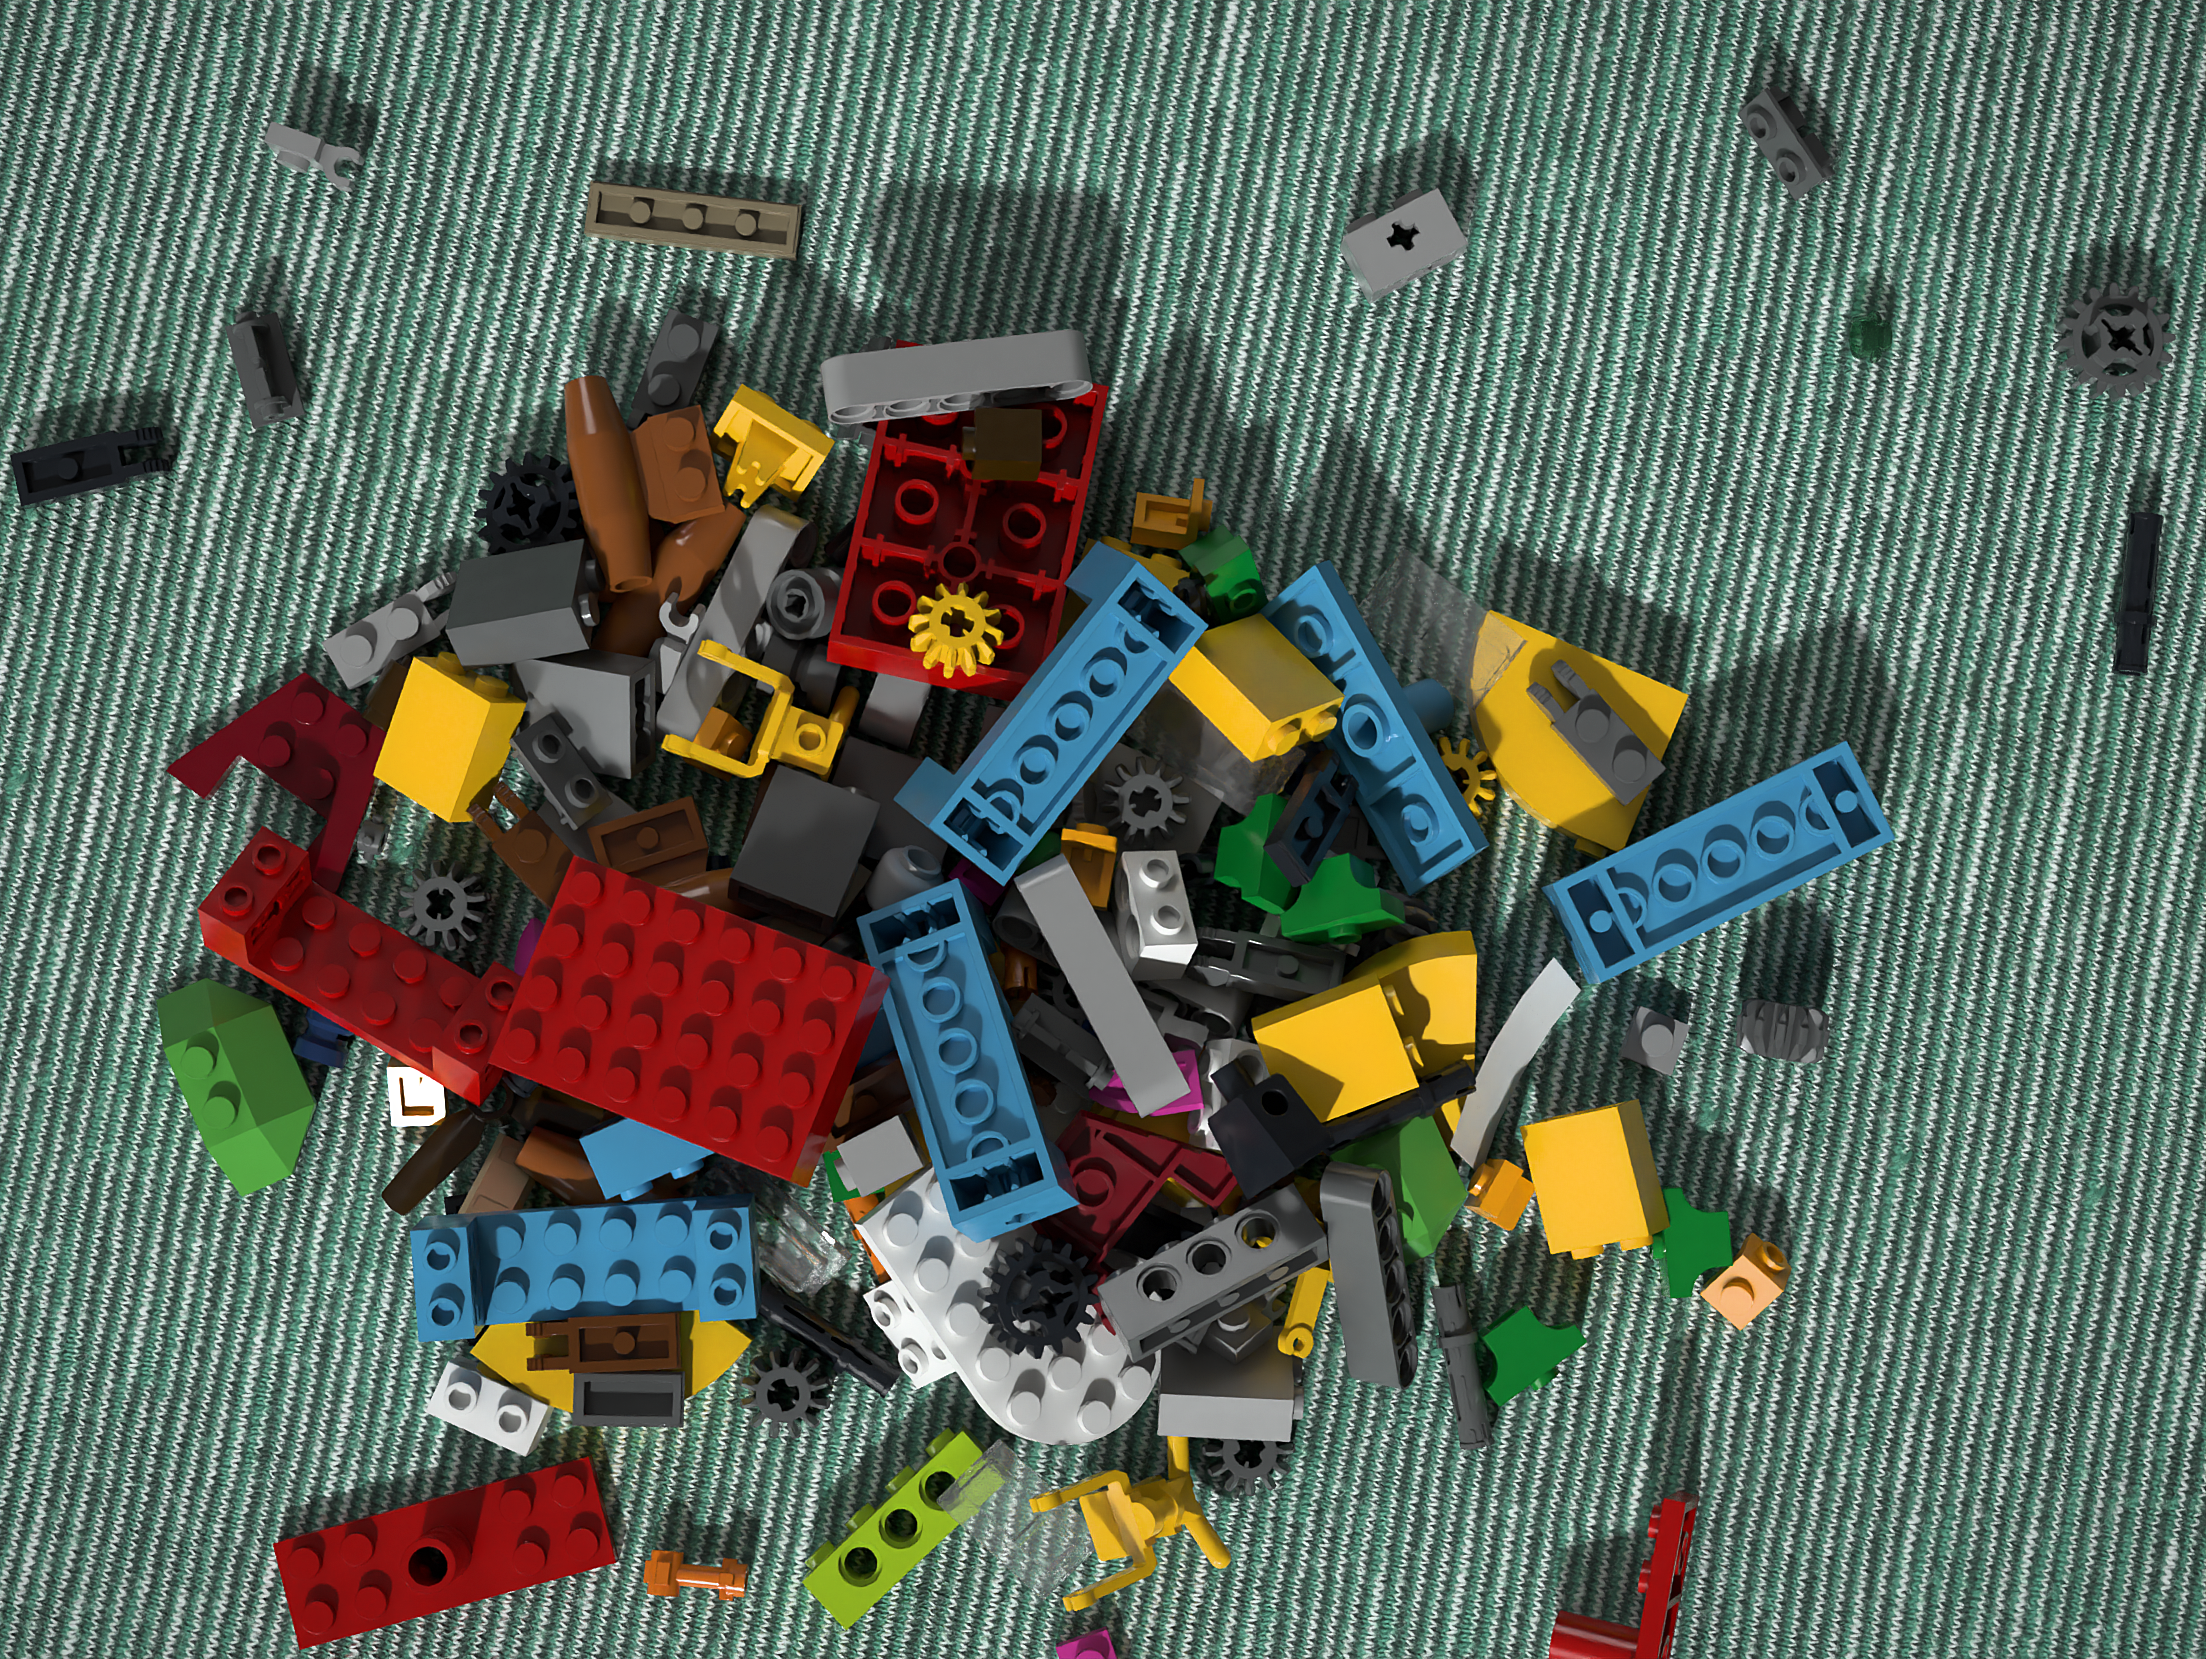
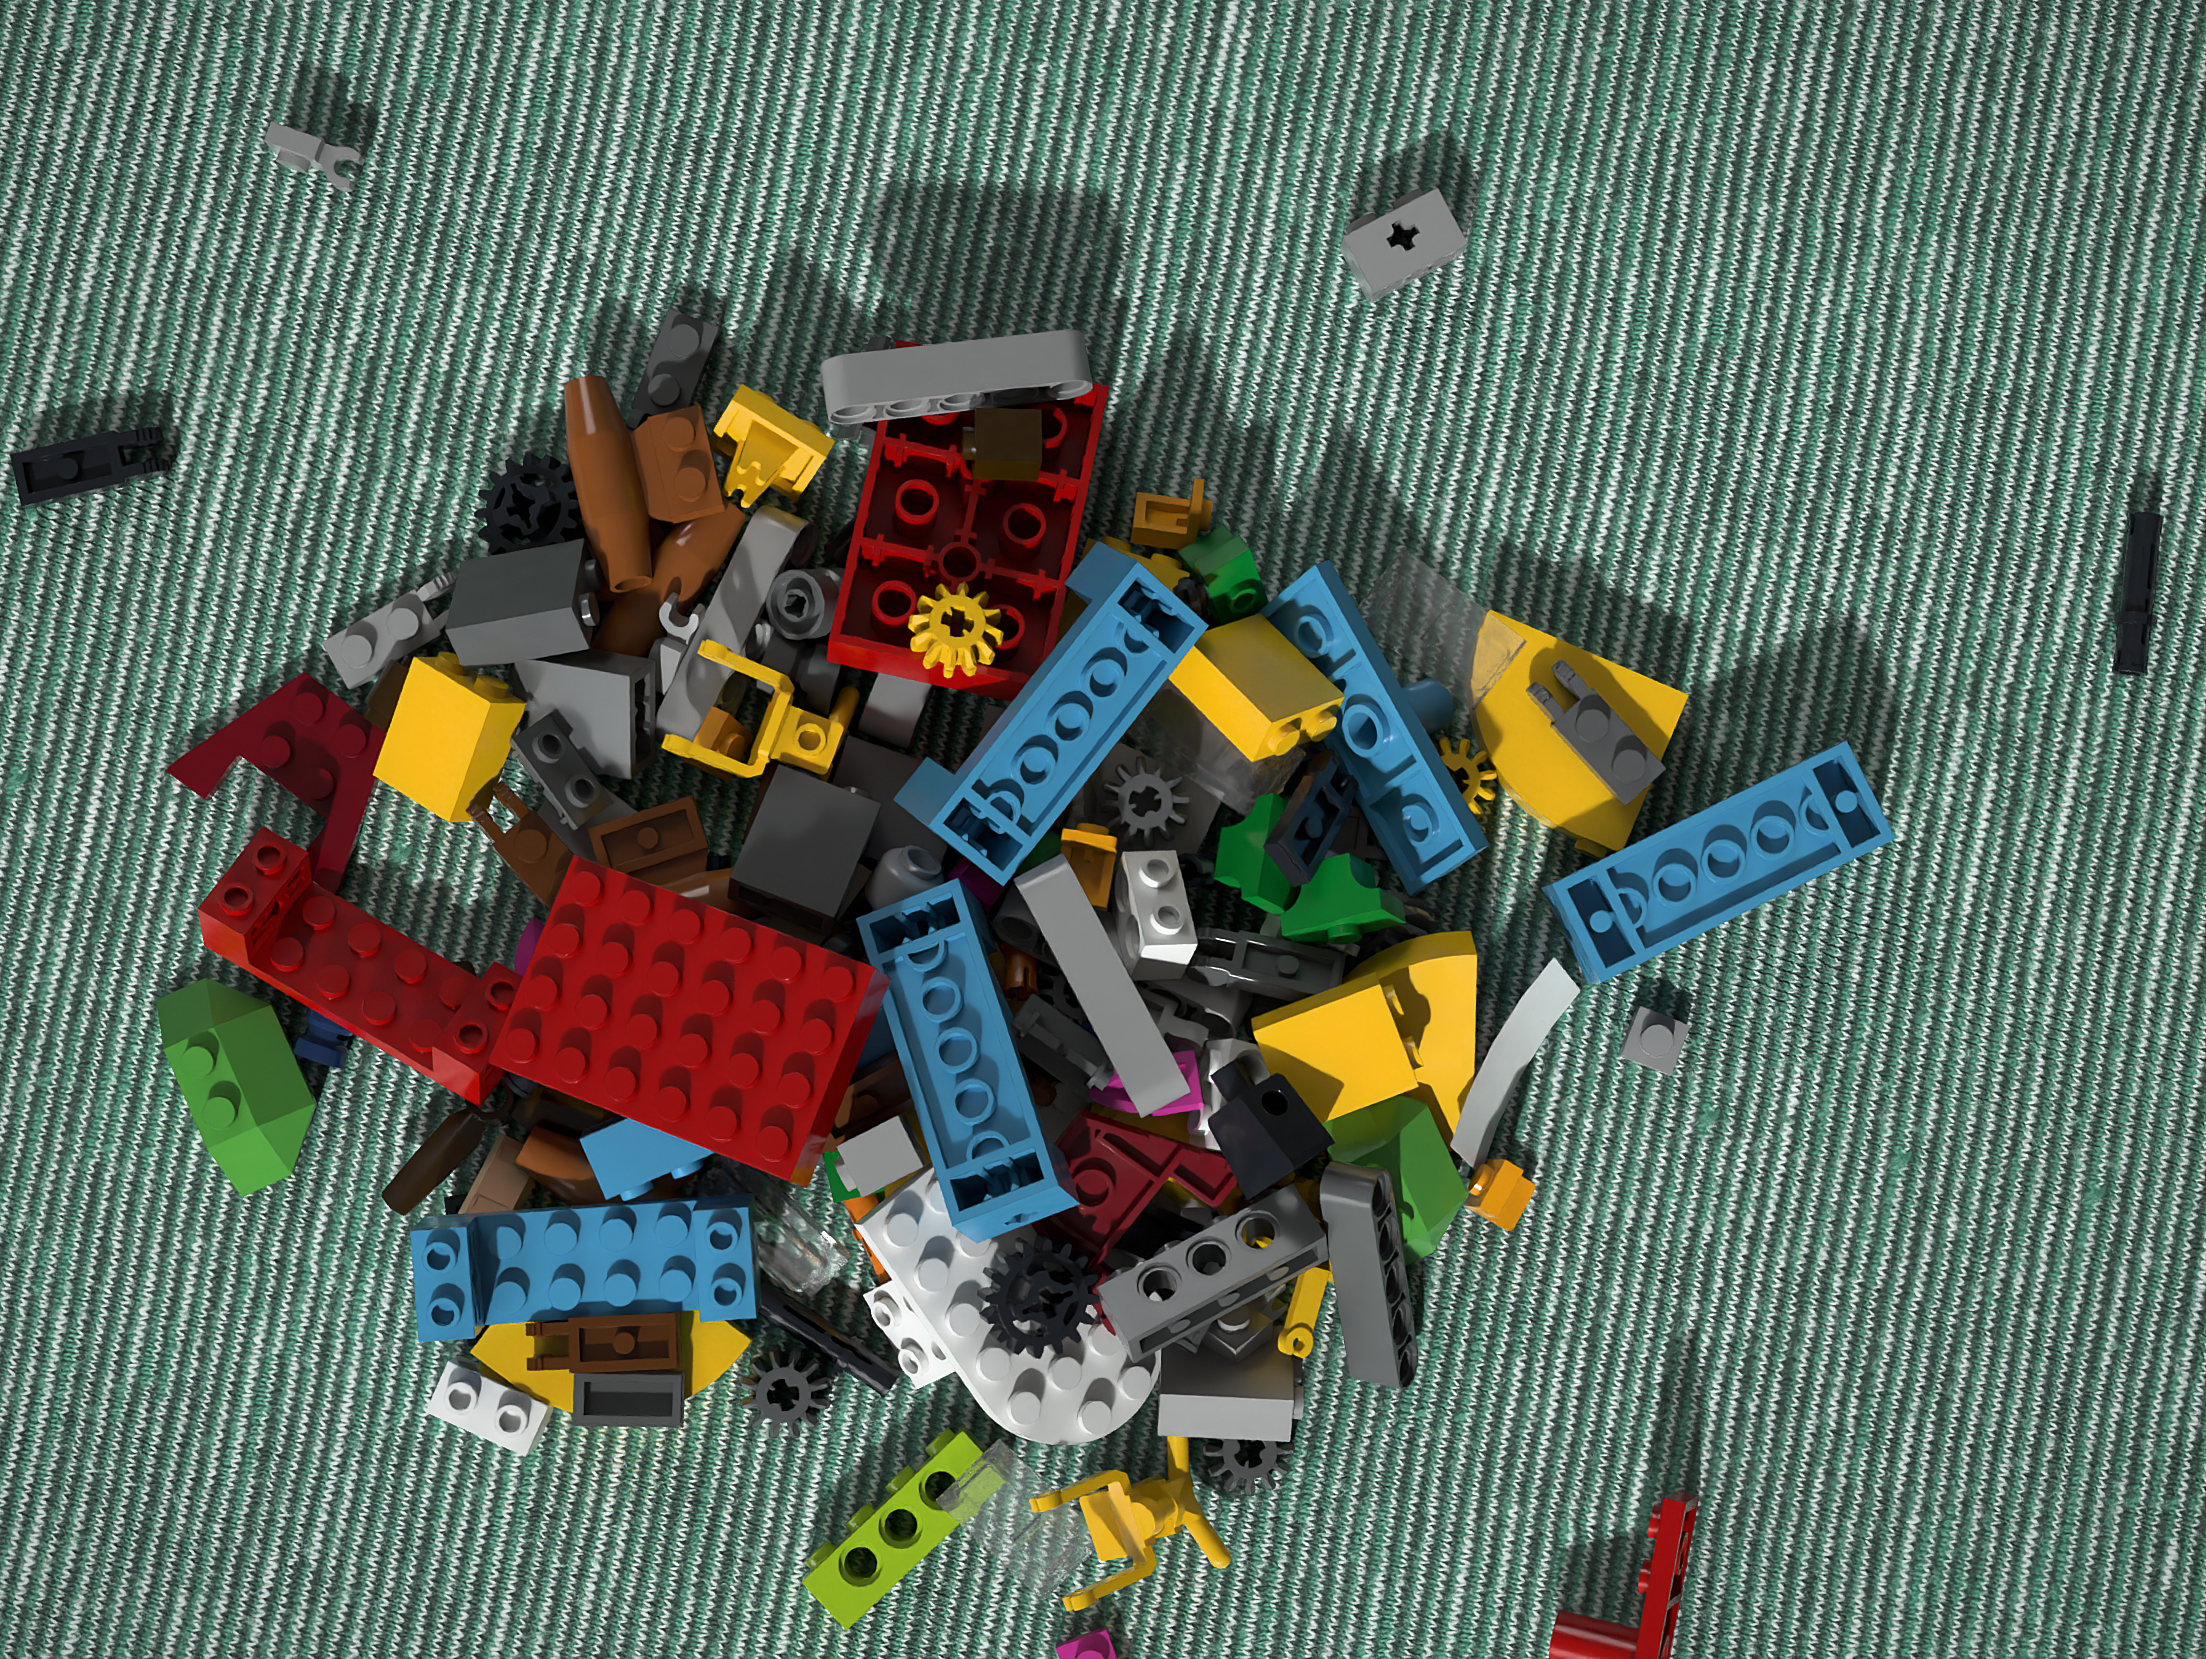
(264, 369): dark grey hinge -> none
(373, 837): dark grey piece -> none
(415, 1097): bracket -> none
(426, 904): dark grey gear -> none
(493, 1543): red plate -> none
(667, 1573): orange bar -> none
(693, 220): dark tan tile -> none
(1433, 1091): black pin -> none
(1462, 1366): dark grey pin -> none
(1525, 1351): green brick -> none
(1595, 1179): yellow brick -> none
(1690, 1244): green brick -> none
(1750, 1284): light orange bracket -> none
(1773, 123): dark grey hinge -> none
(1782, 1030): dark grey gear -> none
(1869, 336): clear green plate -> none
(2131, 353): dark grey gear -> none

